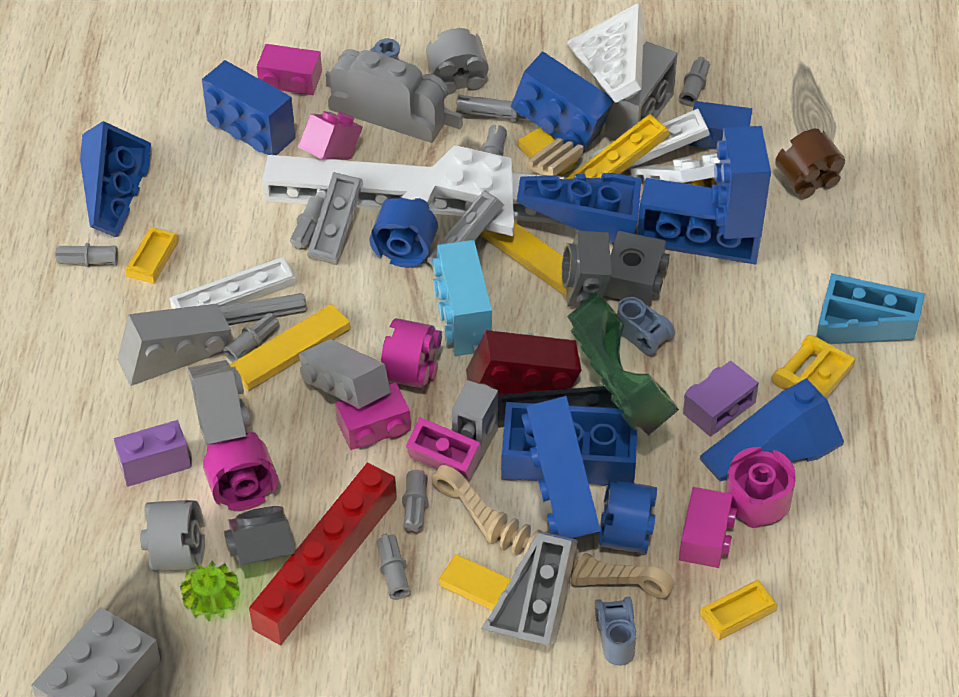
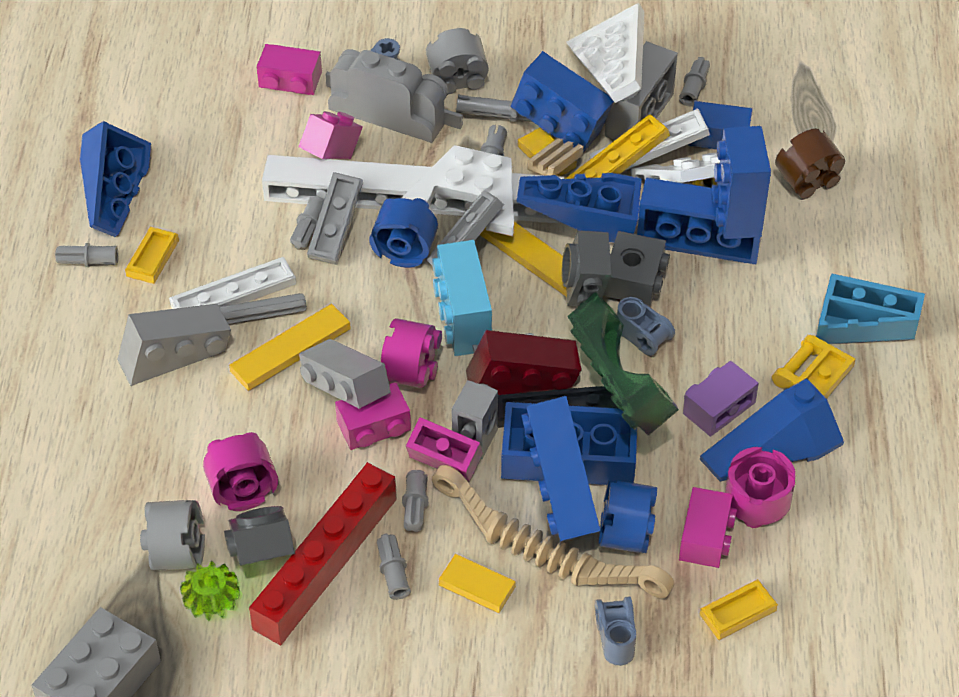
(152, 453): medium lavender brick -> none
(217, 401): light grey brick -> none
(248, 108): blue brick -> none
(251, 337): light grey axle -> none
(537, 592): light grey wedge -> none

